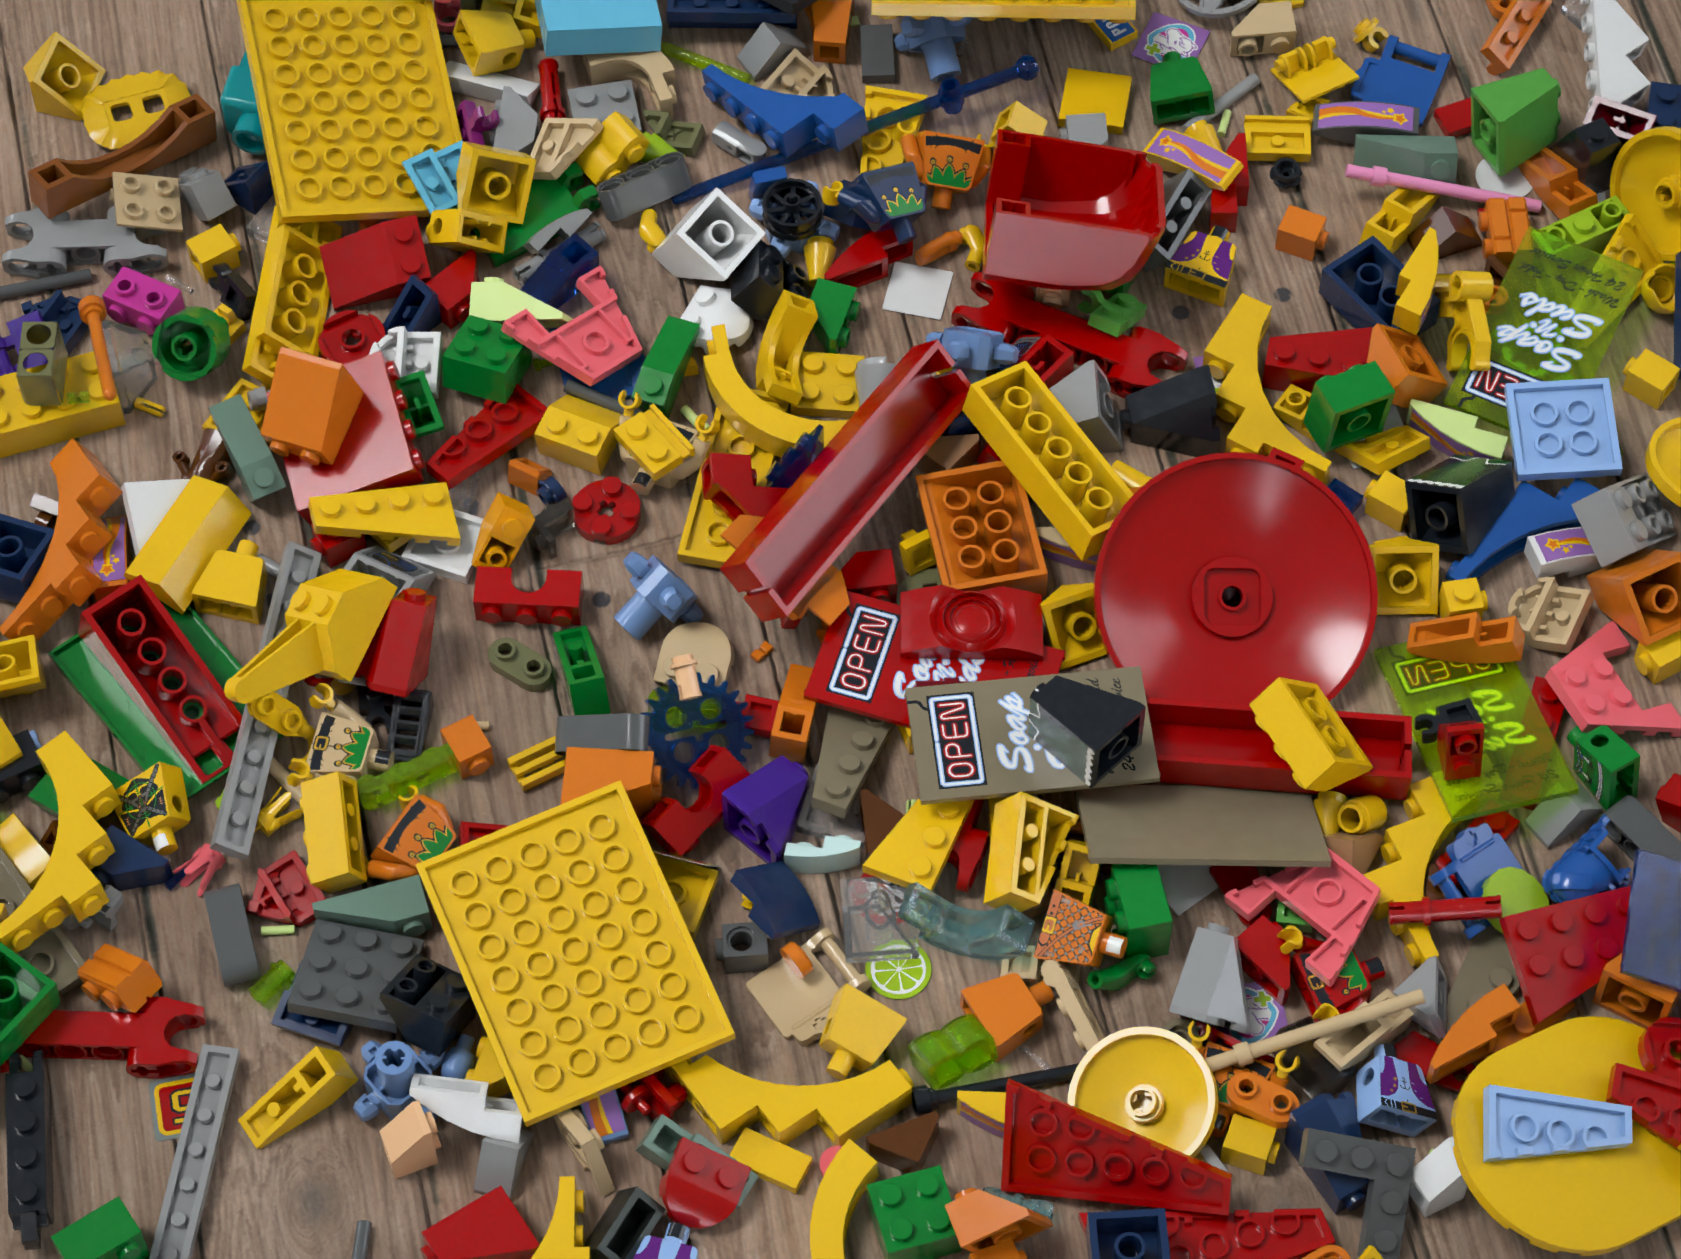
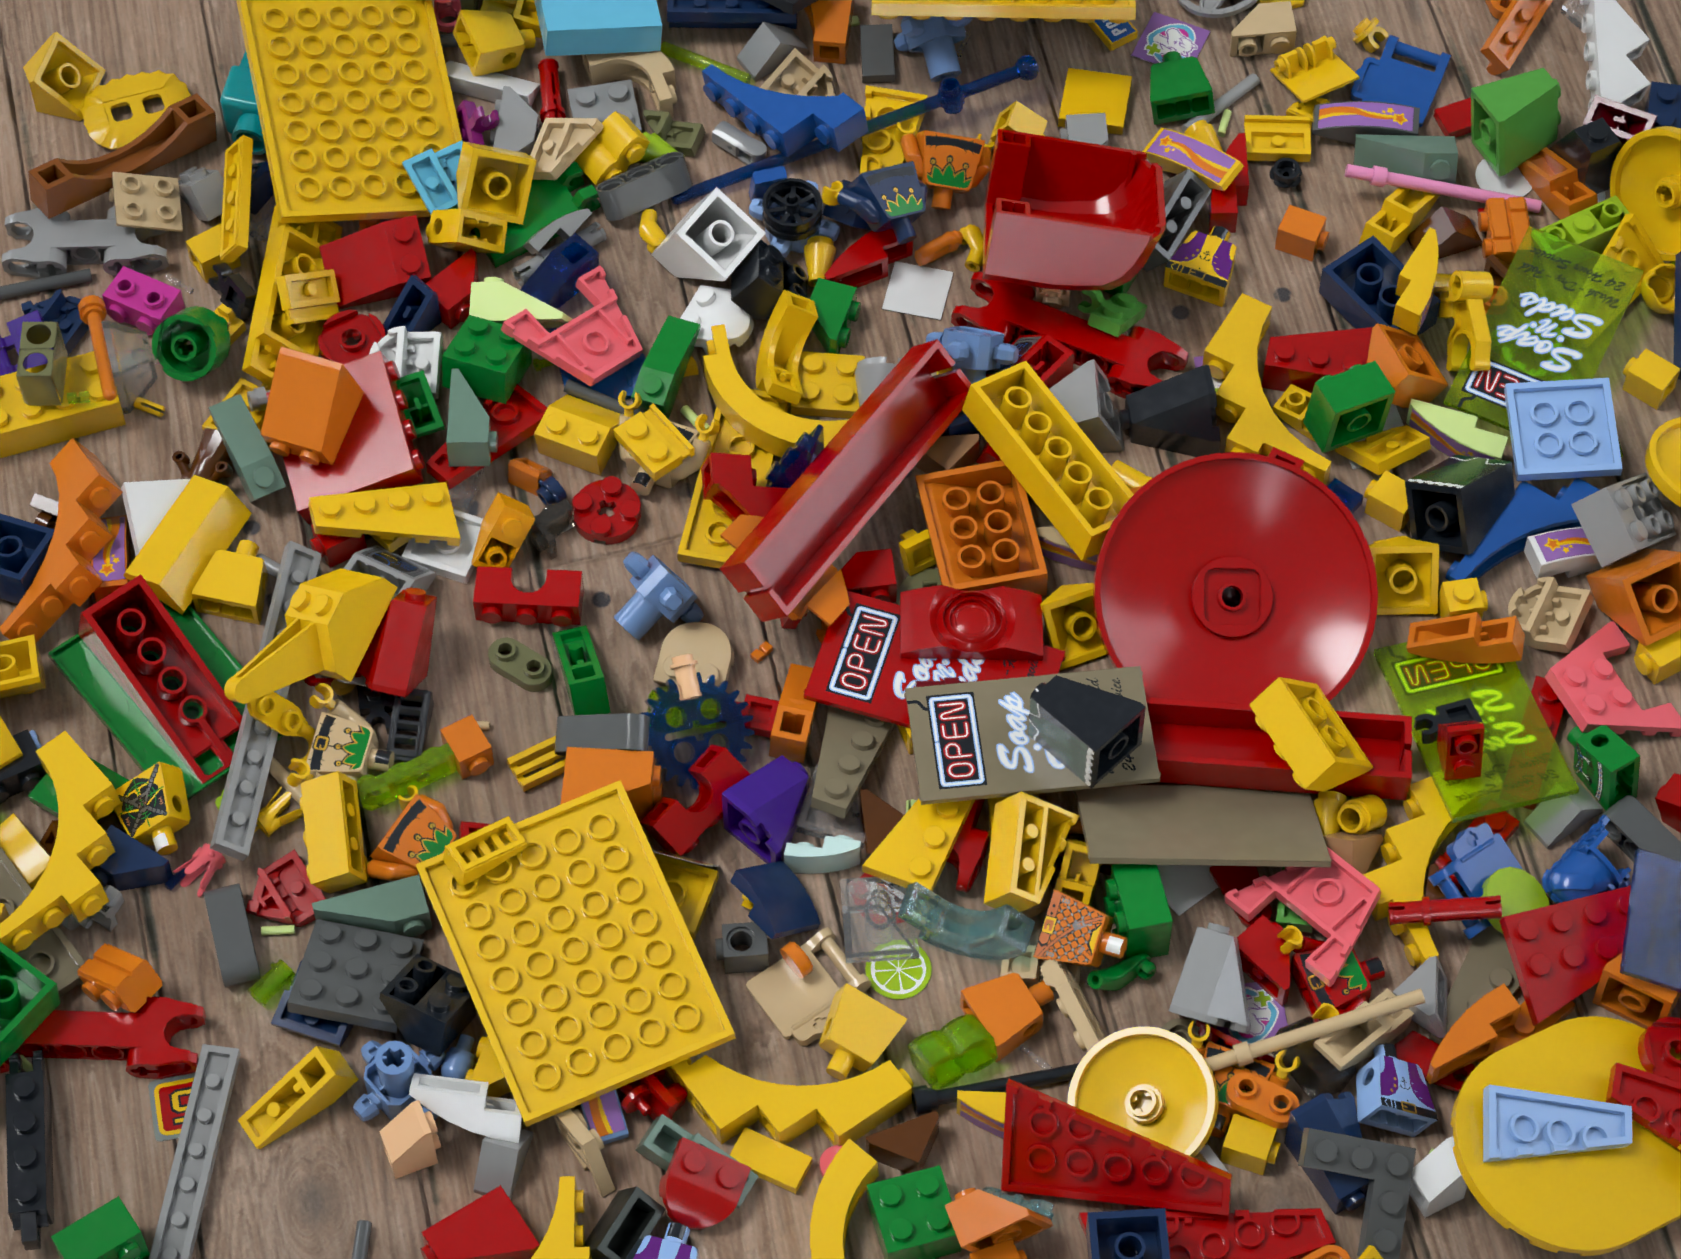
(236, 199): none -> yellow tile
(308, 296): none -> yellow plate
(468, 427): none -> sand green slope
(476, 867): none -> yellow slope

